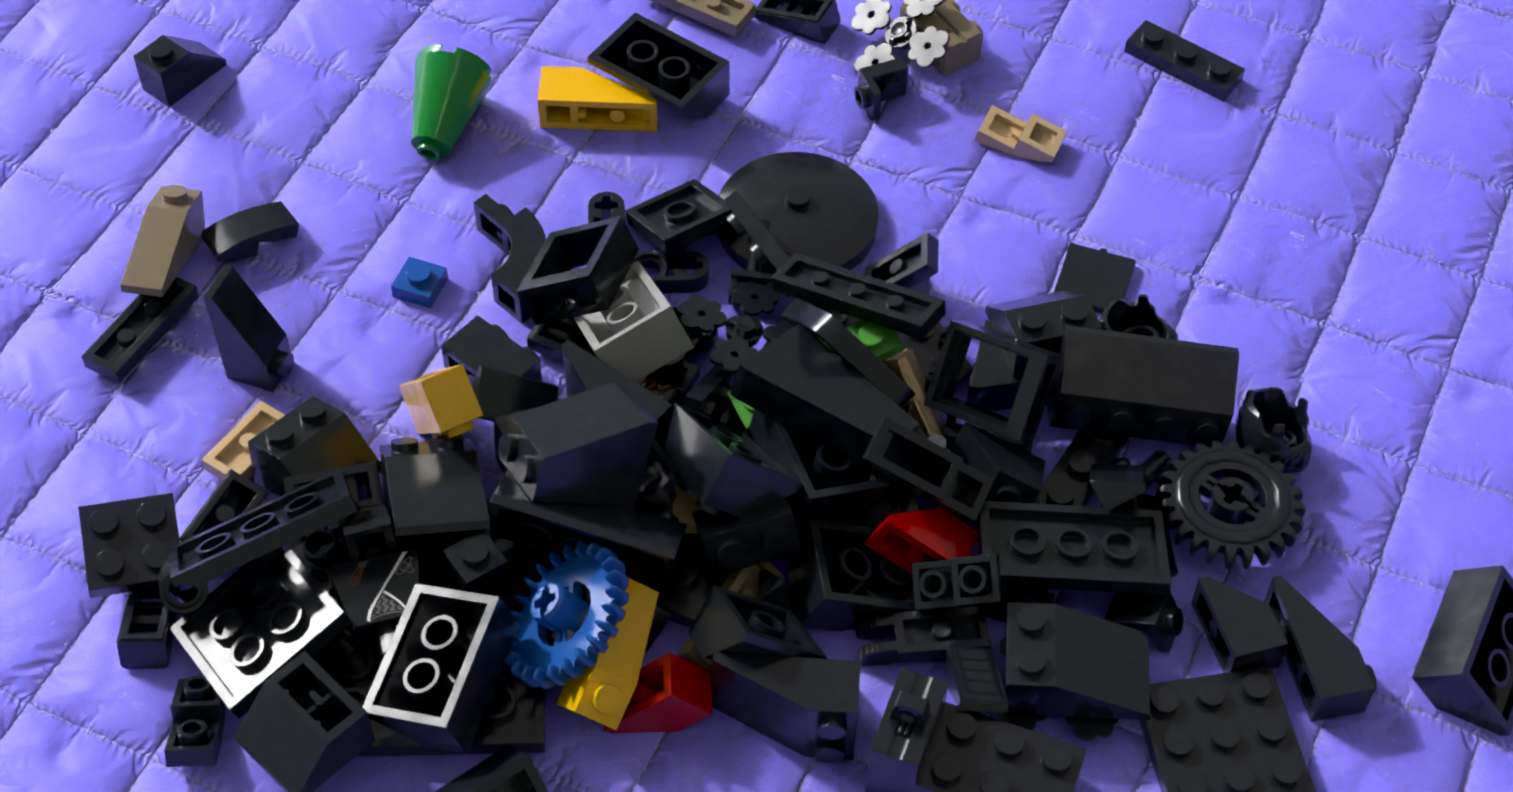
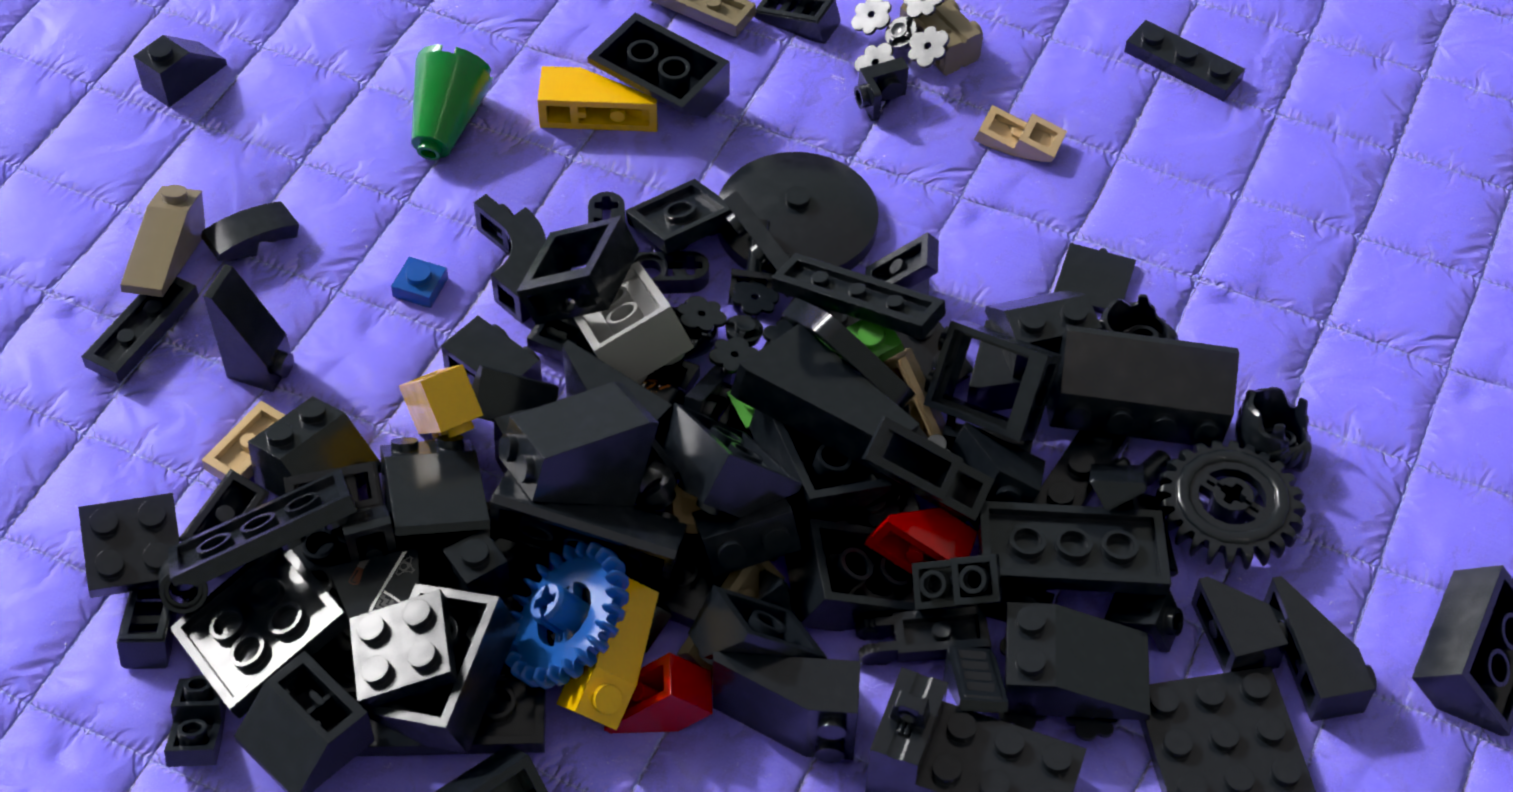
(402, 649): none -> plate

